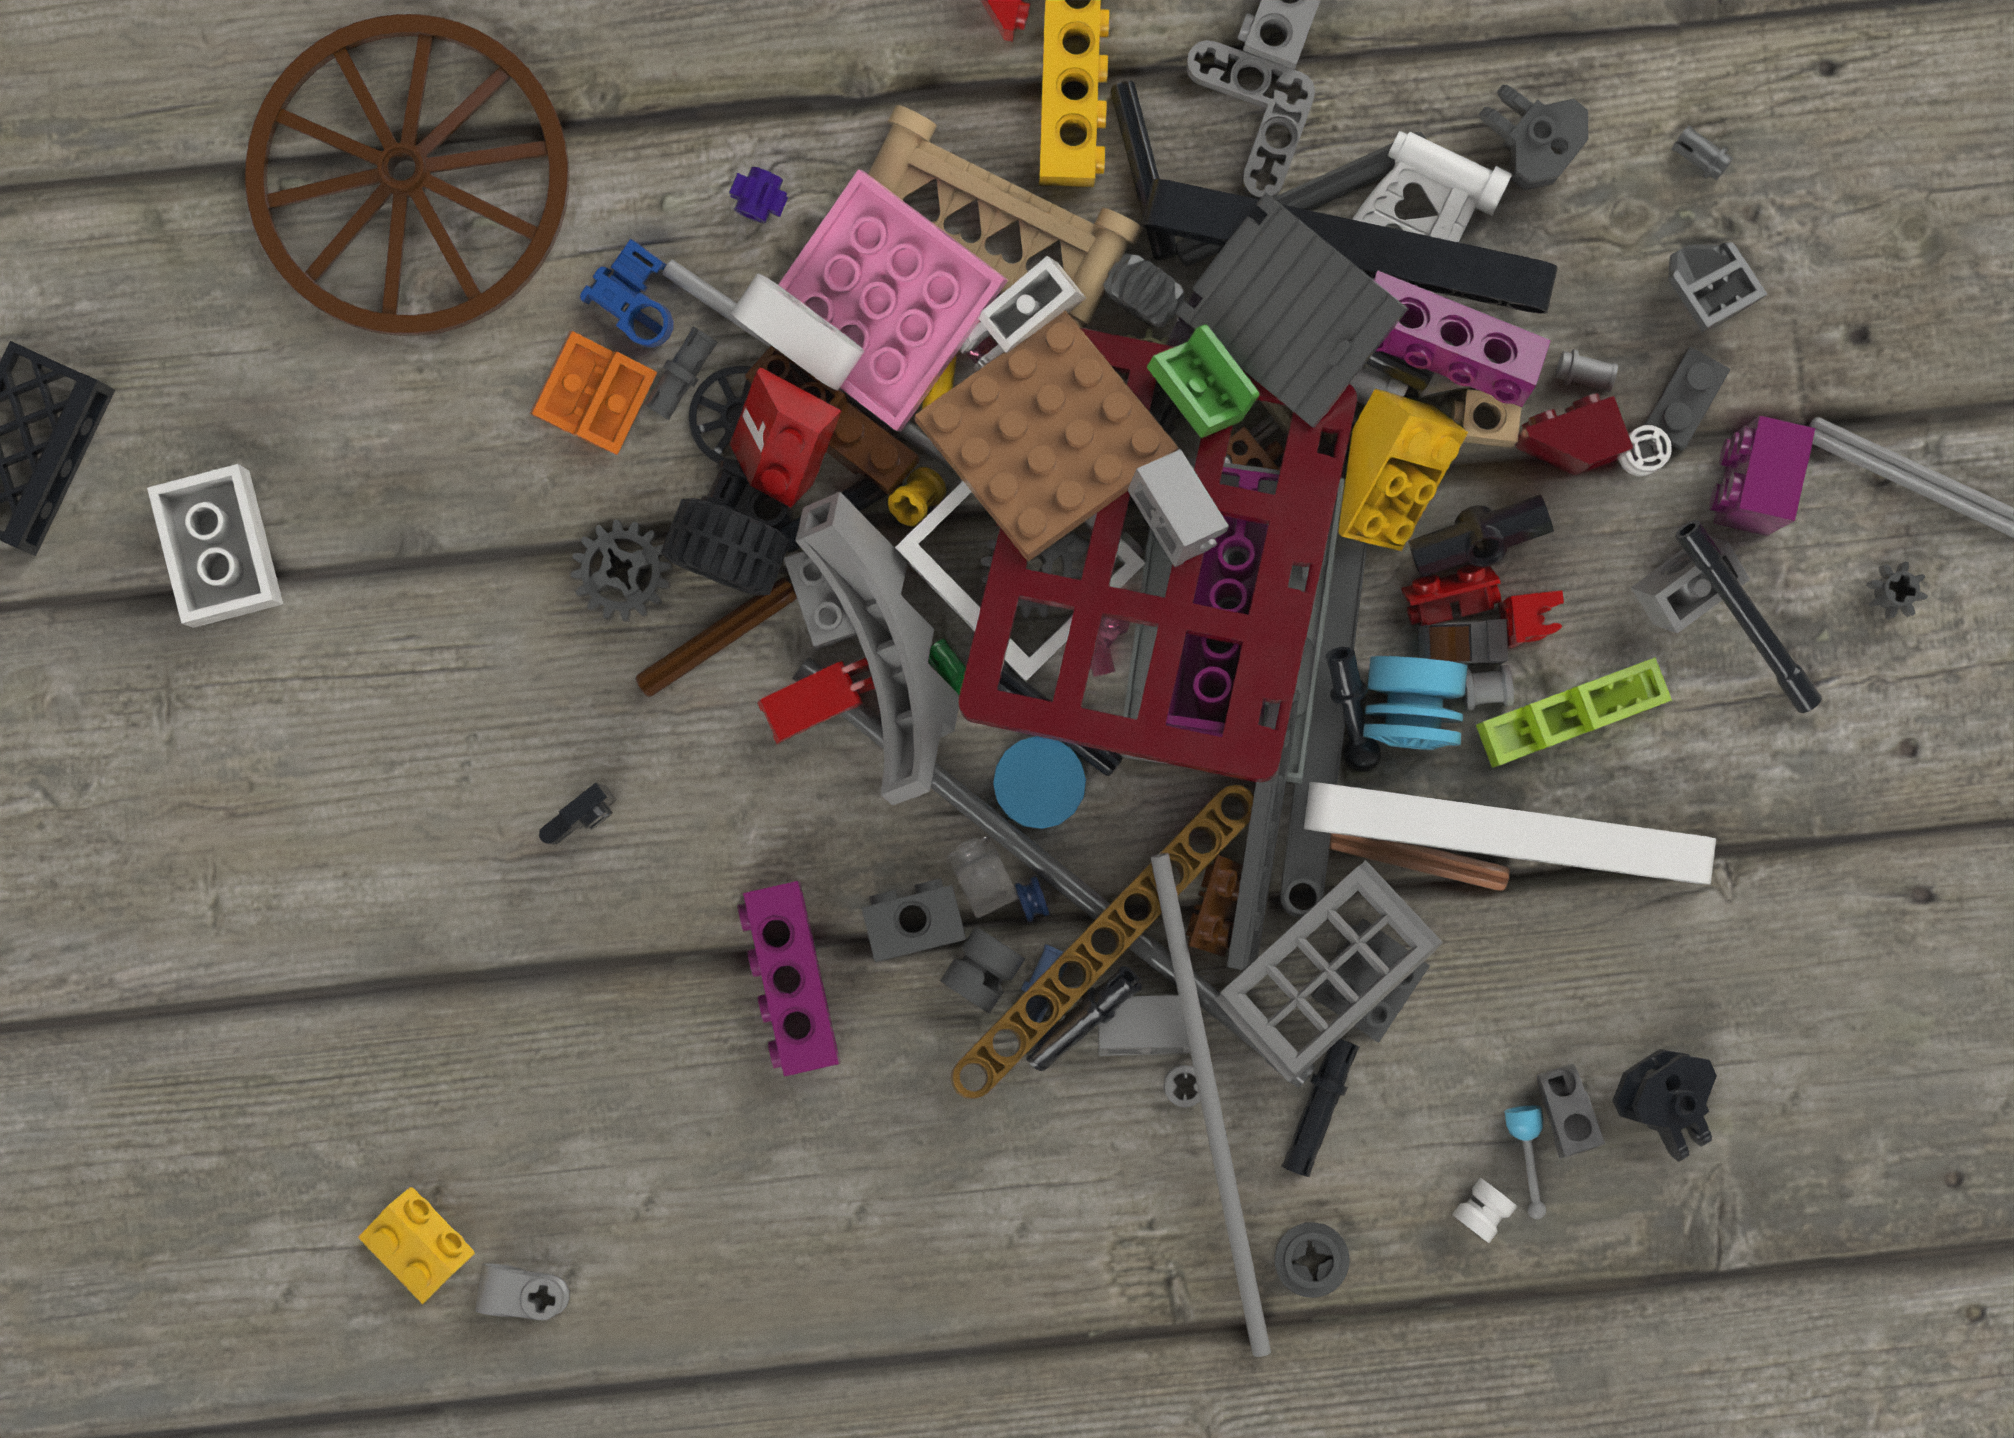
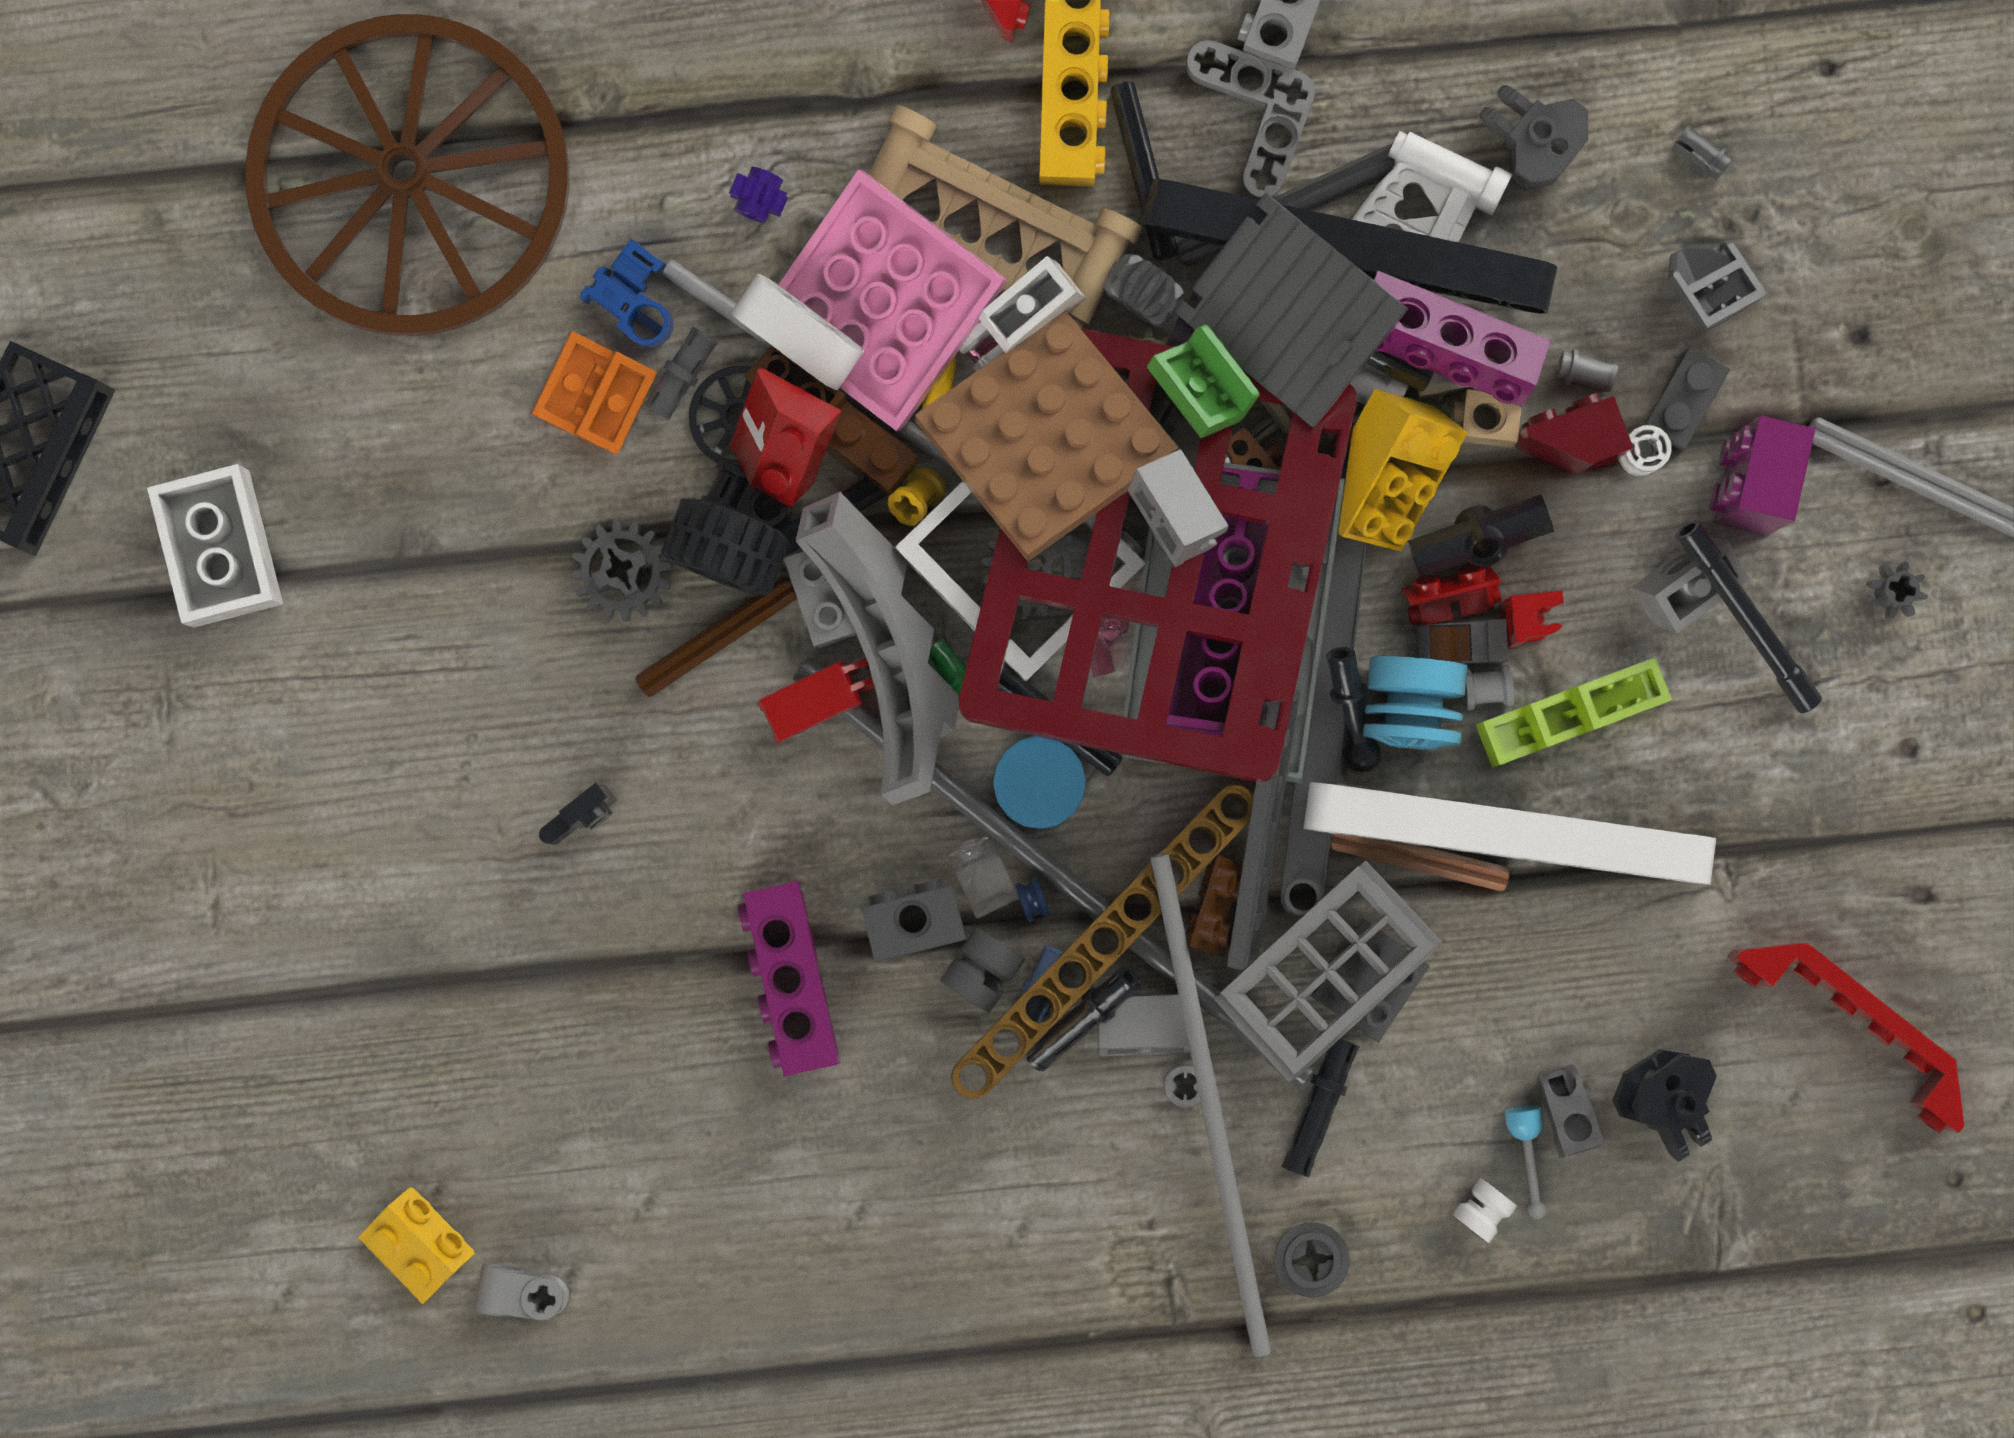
(1940, 1094): none -> red slope

